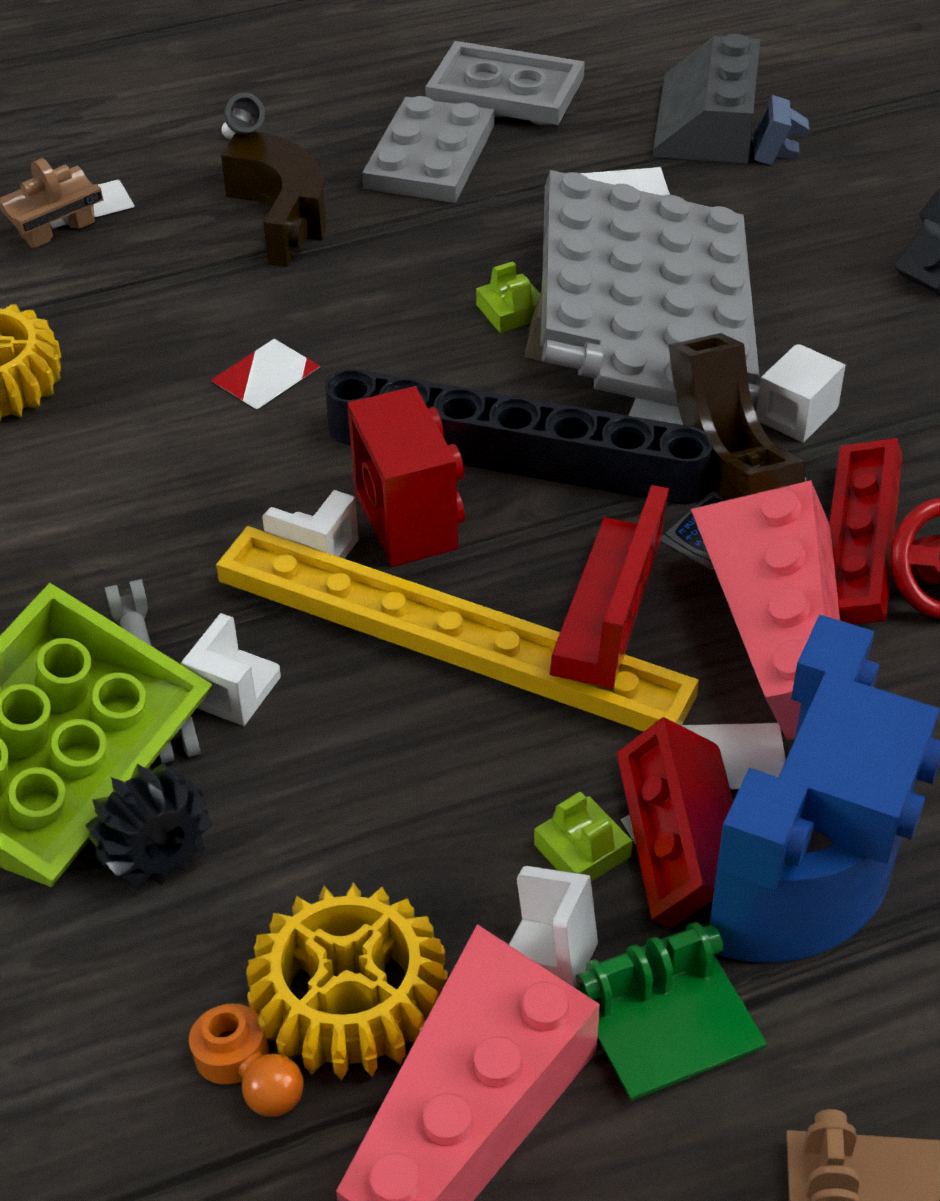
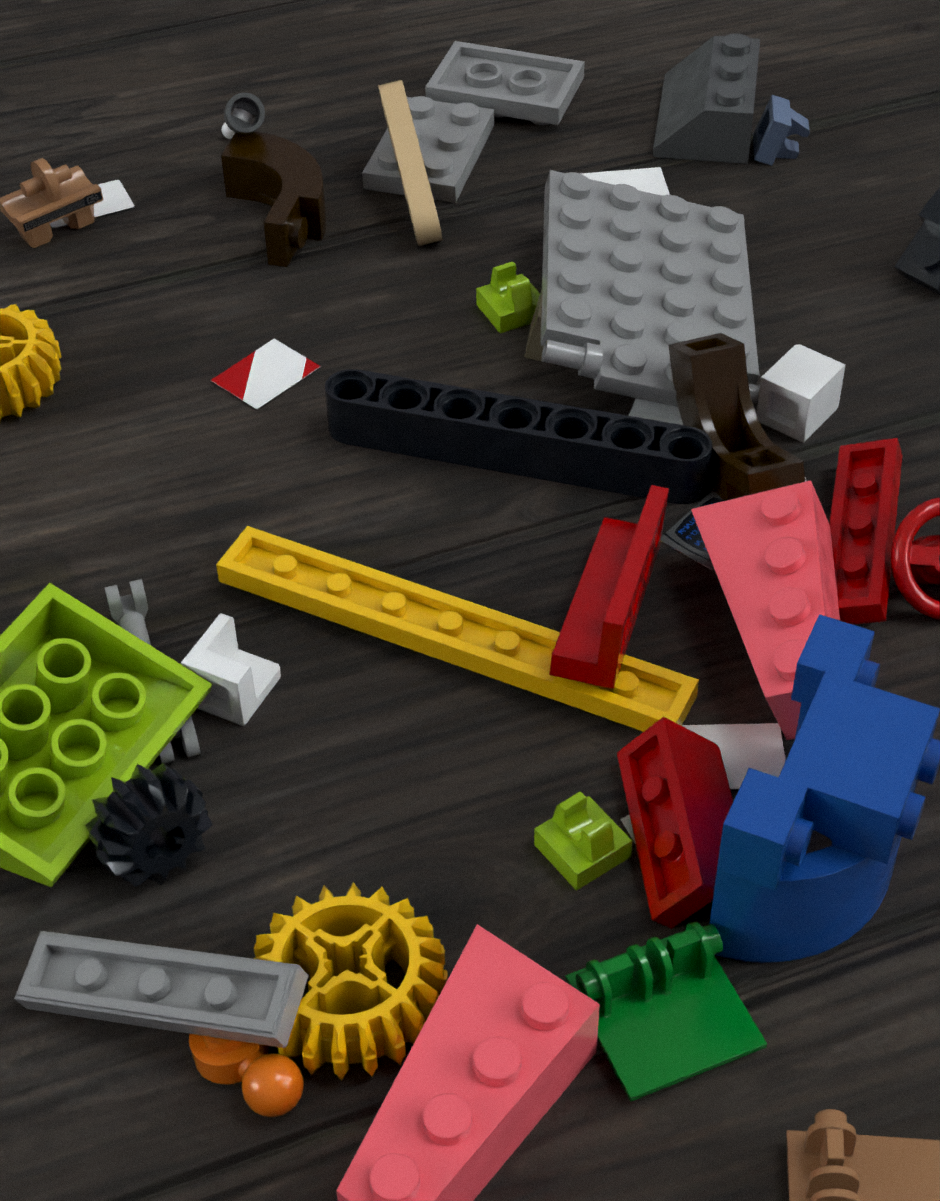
(163, 988): none -> light grey tile
(329, 530): white panel -> none
(406, 475): red brick -> none
(410, 163): none -> tan beam
(556, 921): white panel -> none

